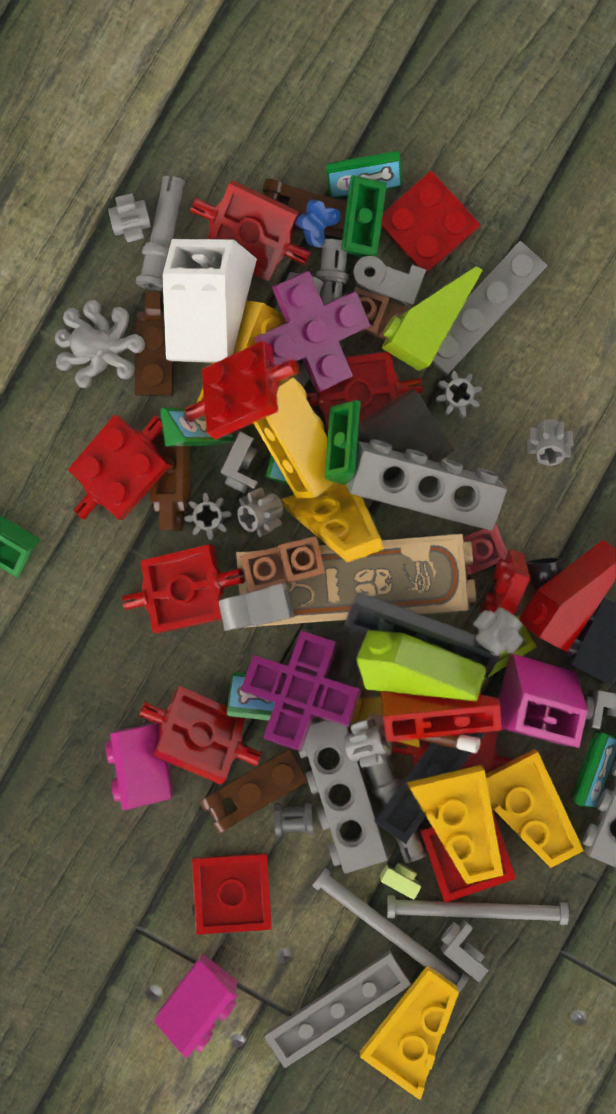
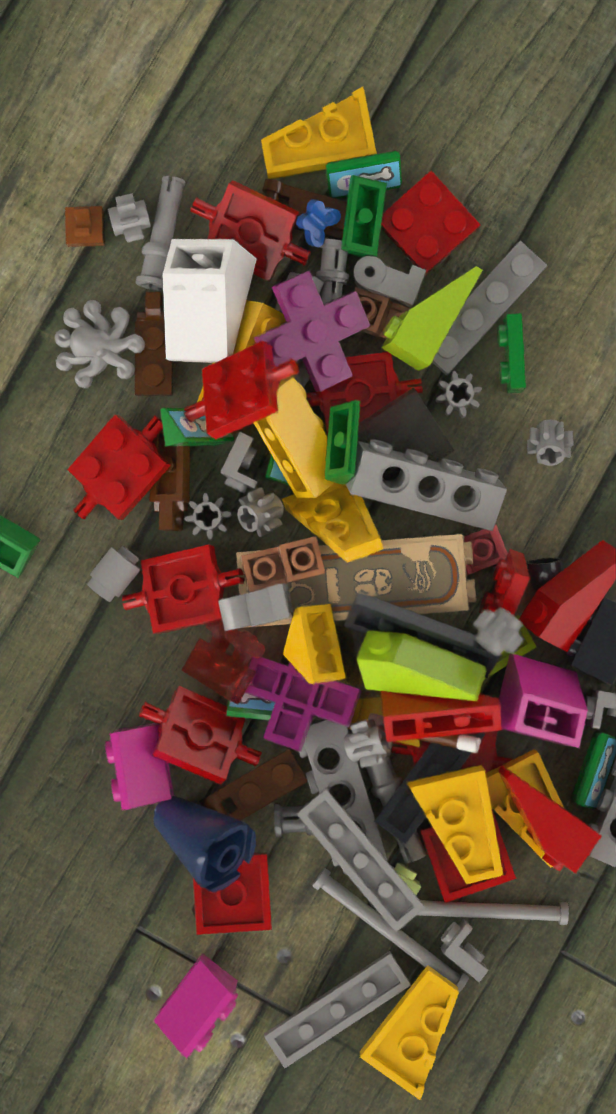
(84, 226): none -> dark orange tile
(114, 573): none -> light grey brick
(205, 841): none -> dark blue cone
(219, 670): none -> clear red plate
(314, 644): none -> yellow slope
(330, 136): none -> yellow wing
(360, 860): none -> light grey plate
(513, 368): none -> green plate
(553, 828): none -> red slope

